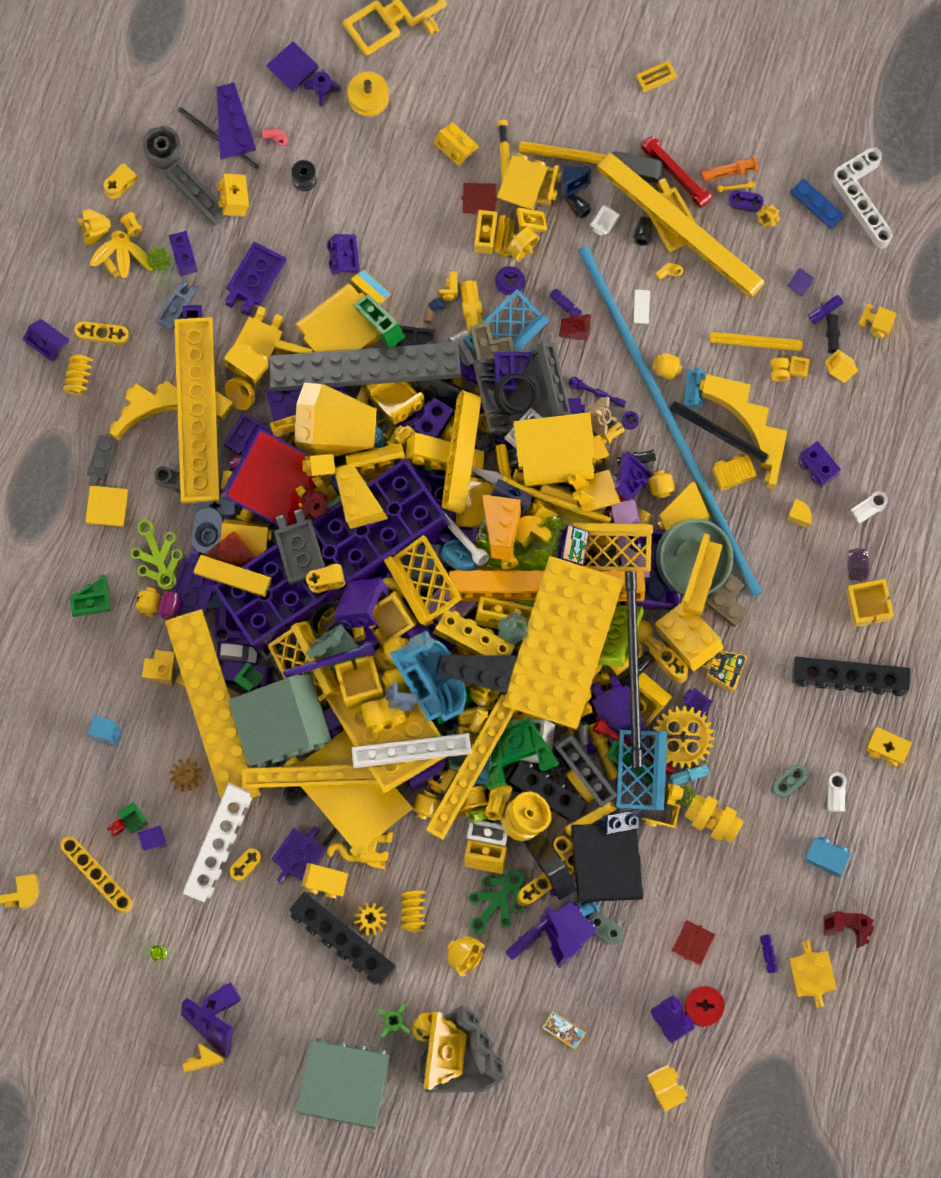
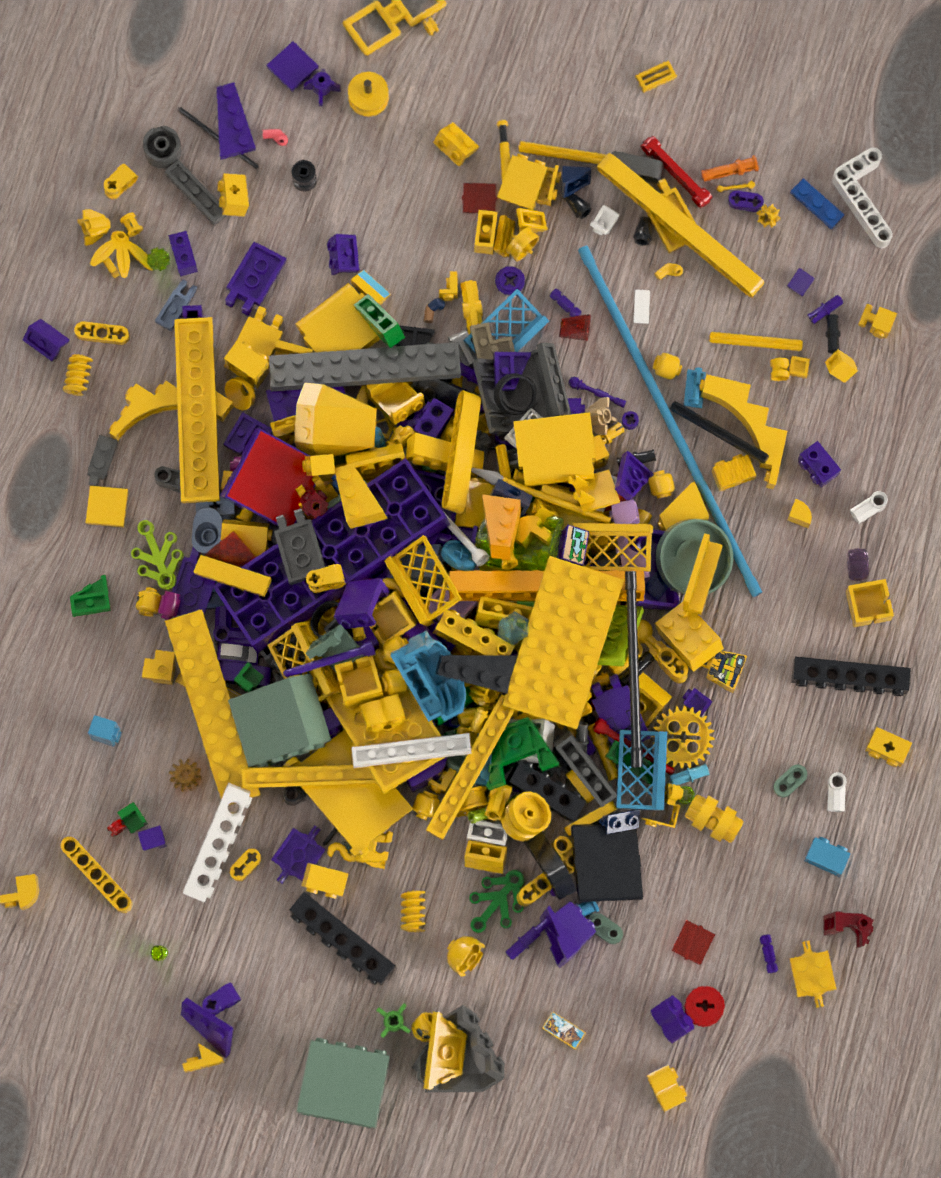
(370, 911): yellow gear -> none
(399, 700): sand blue bracket -> none
(723, 602): dark tan plate -> none

